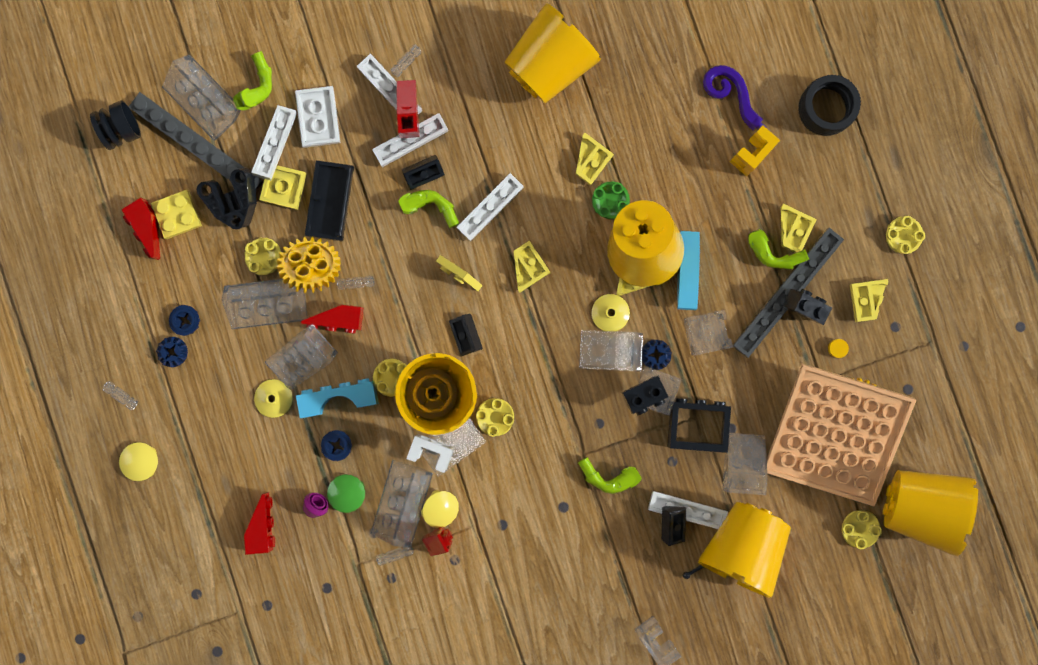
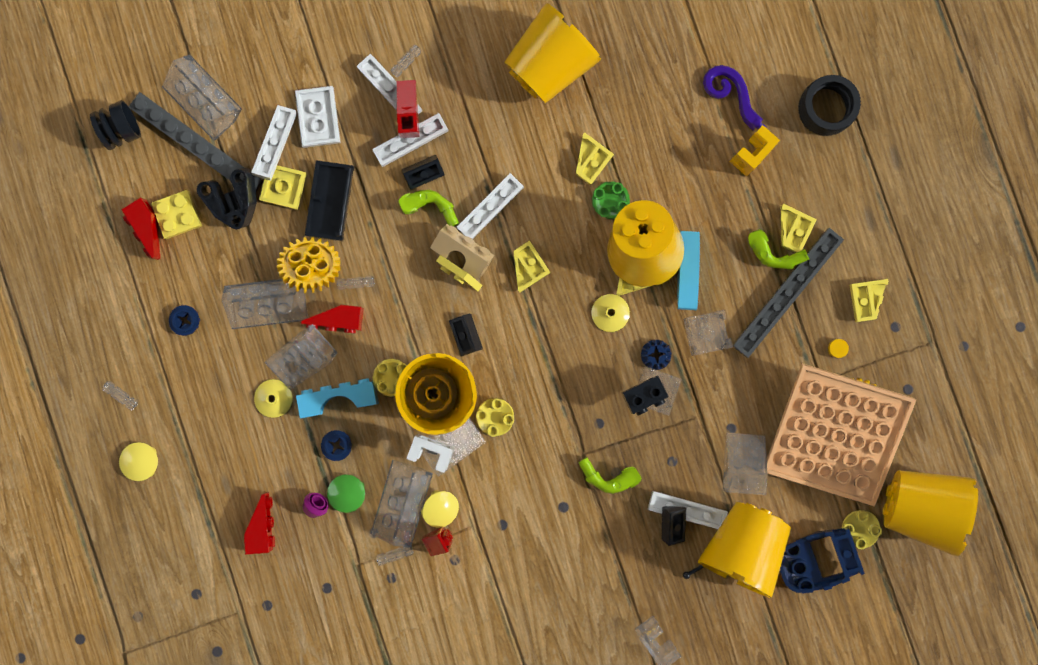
(180, 350): dark blue gear -> none
(250, 98): lime piece -> none
(262, 256): light yellow dish -> none
(476, 257): none -> tan arch
(611, 350): clear slope -> none
(699, 446): black window -> none
(801, 569): none -> dark blue slope
(807, 306): black brick -> none
(904, 235): light yellow dish -> none

